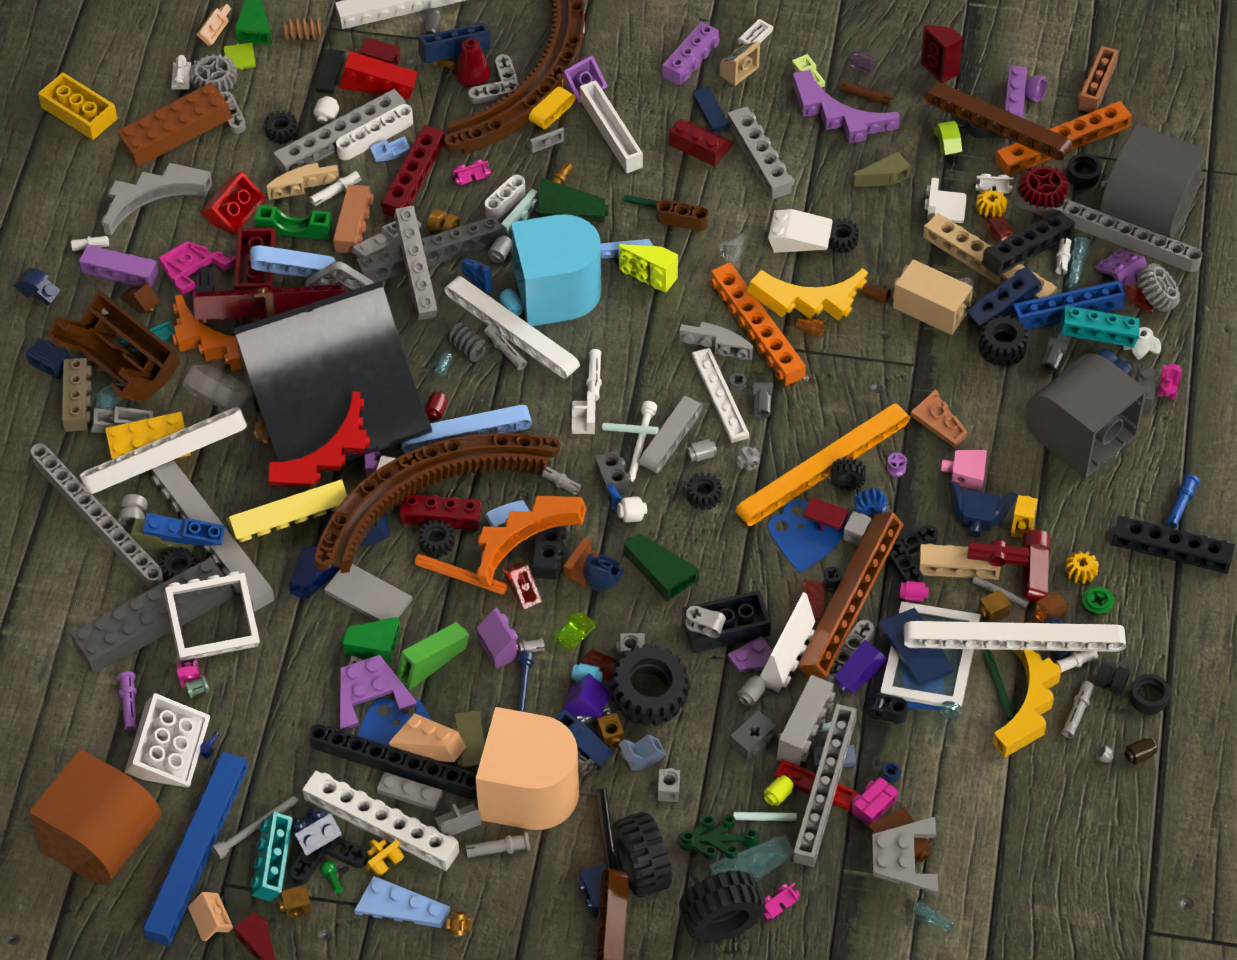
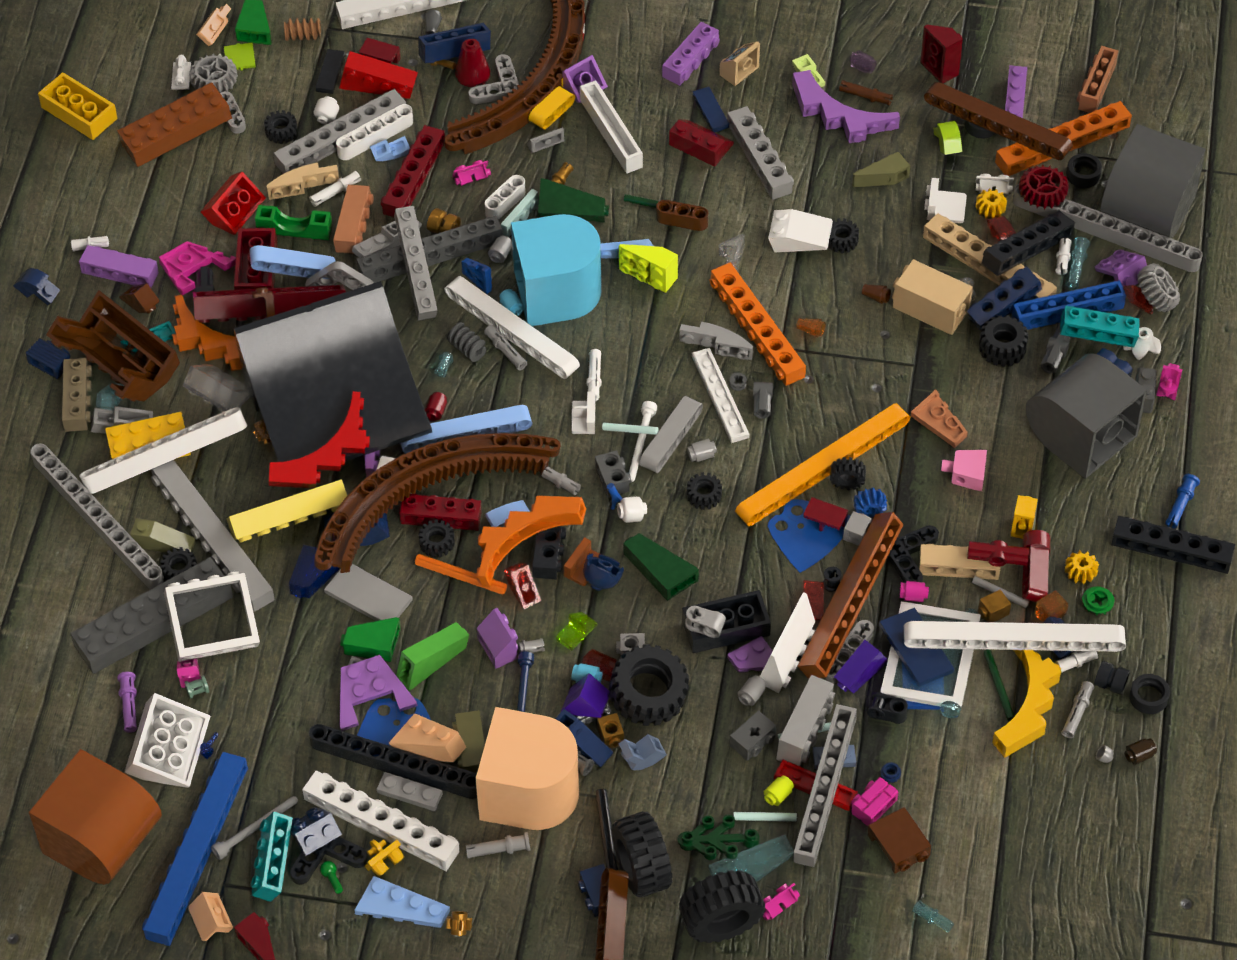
(132, 507): light grey wheel -> none
(151, 187): light grey arch -> none
(184, 532): blue slope -> none
(295, 902): pearl gold brick -> none
(458, 820): light grey panel -> none
(669, 793): light grey brick -> none
(748, 458): light grey gear -> none
(758, 35): white tile -> none
(784, 297): yellow arch -> none
(895, 856): light grey wing -> none
(900, 461): medium lavender wheel -> none
(979, 509): dark blue torso -> none
(1036, 88): medium lavender hair -> none

